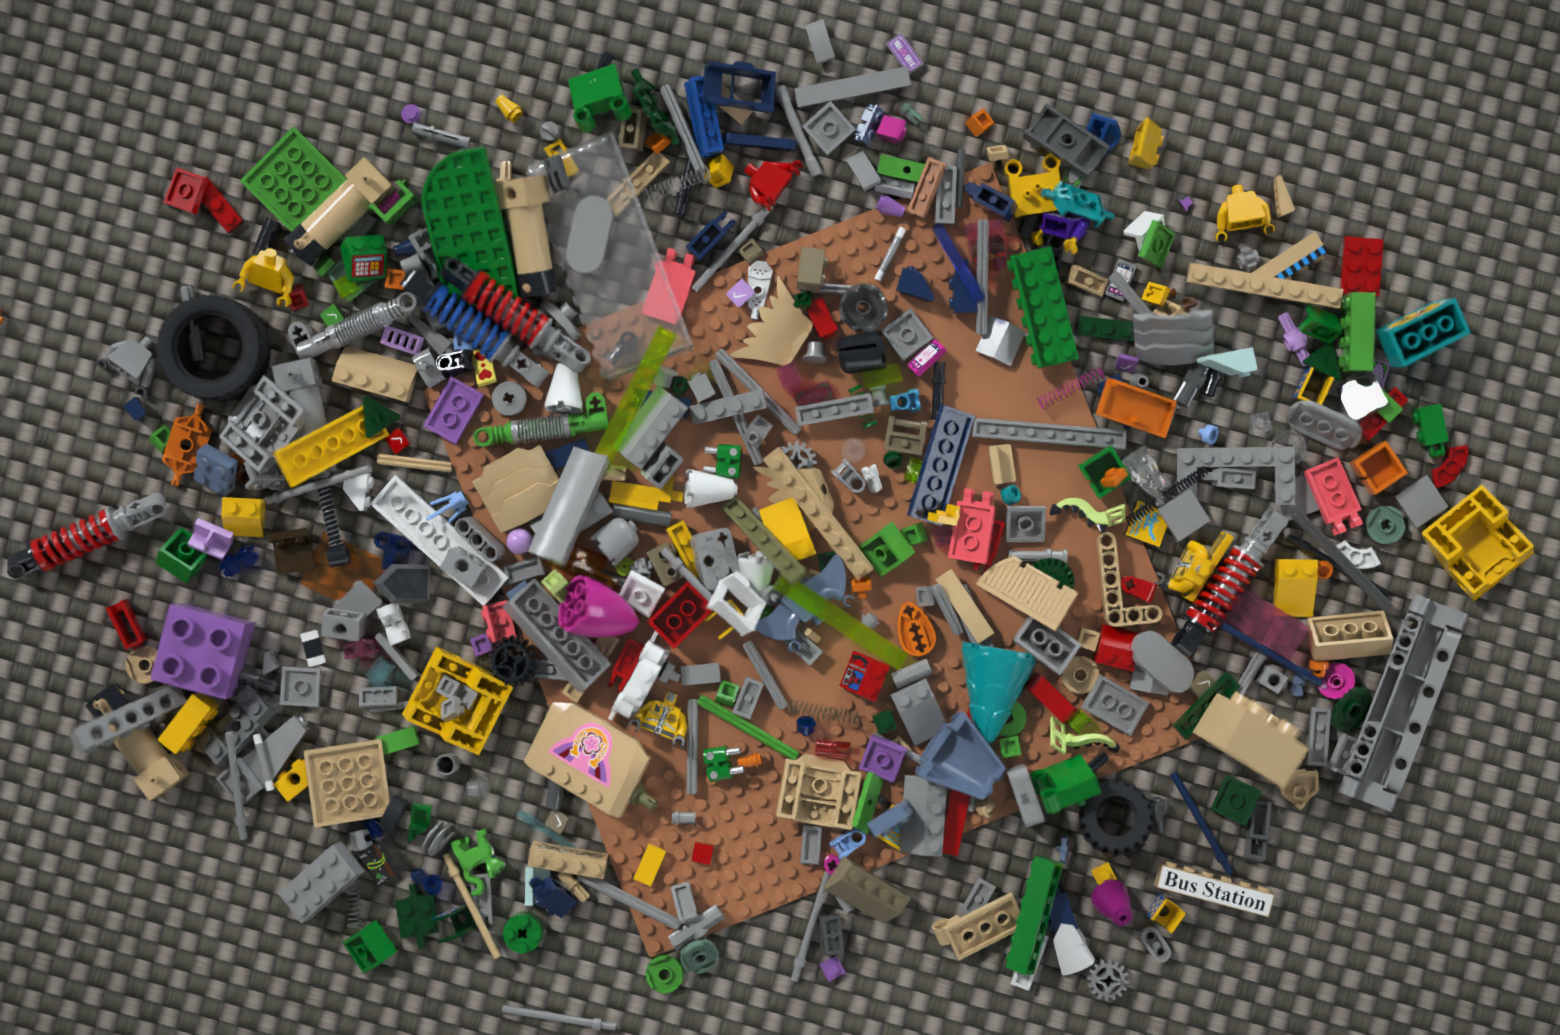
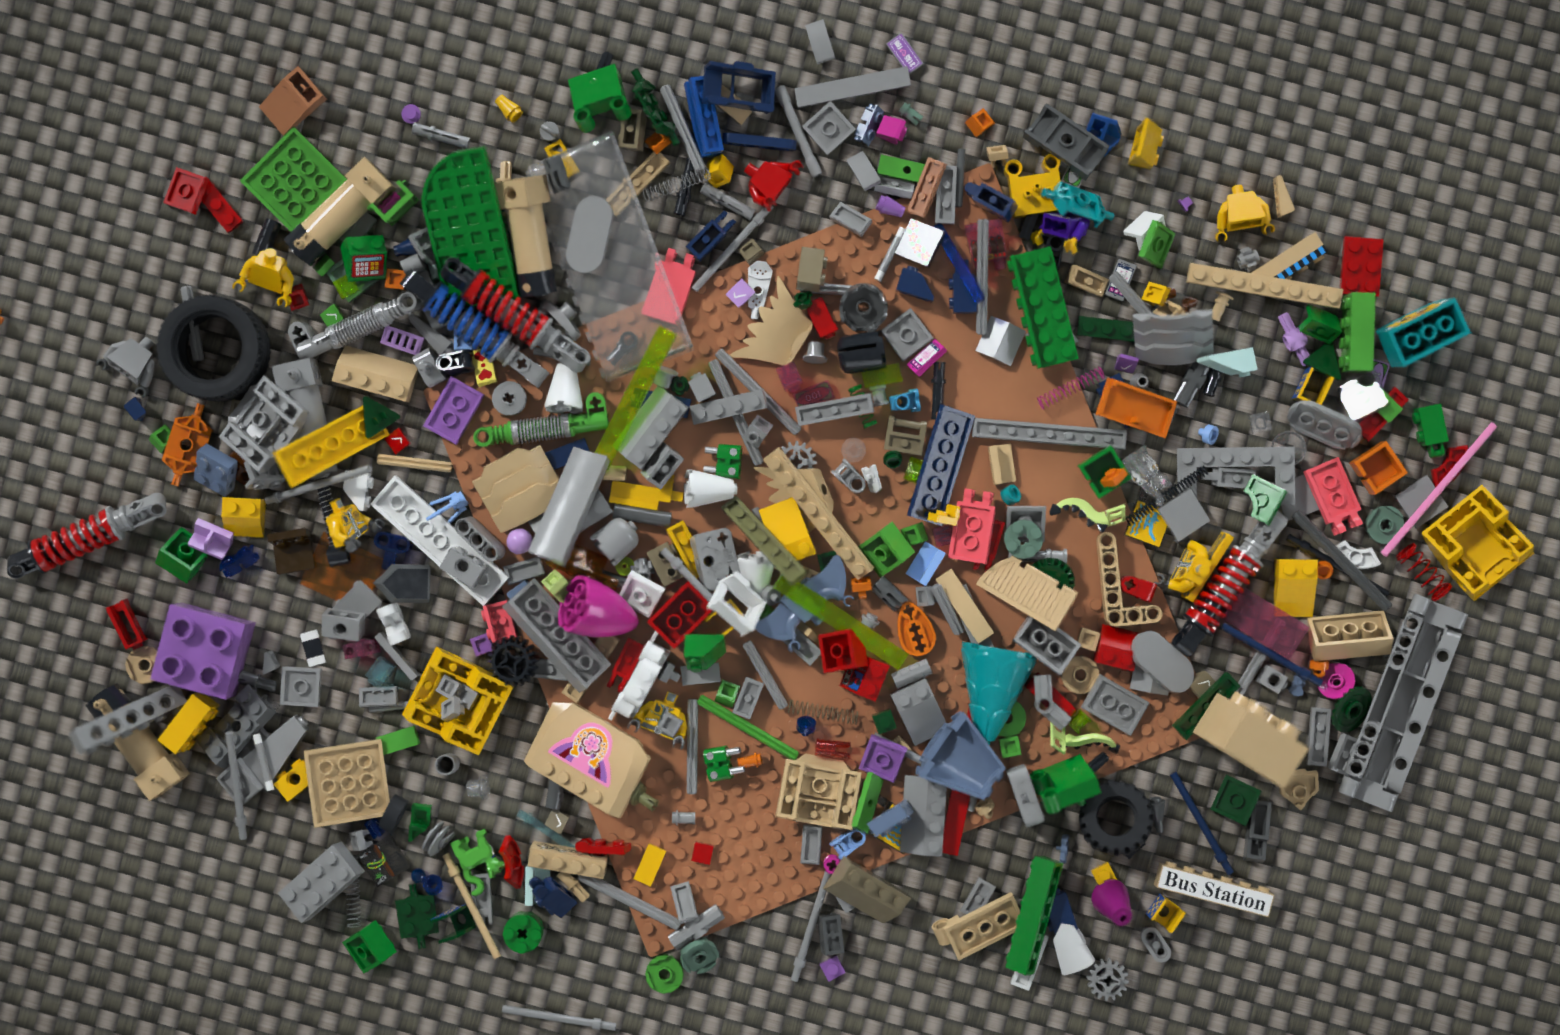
(292, 100): none -> nougat slope
(348, 524): none -> yellow torso
(513, 866): none -> red tile
(600, 846): none -> red hinge
(670, 724): none -> light grey tile
(703, 651): none -> green slope
(727, 201): none -> light grey pin
(842, 651): none -> red slope
(850, 219): none -> light grey tile
(889, 593): none -> dark grey arm
(920, 243): none -> tile
(925, 563): none -> light blue panel
(1029, 548): none -> sand green plate
(1053, 713): none -> light grey piece
(1220, 305): none -> tan pin
(1265, 498): none -> tile
(1410, 550): none -> red piece
(1439, 489): none -> bright pink piece

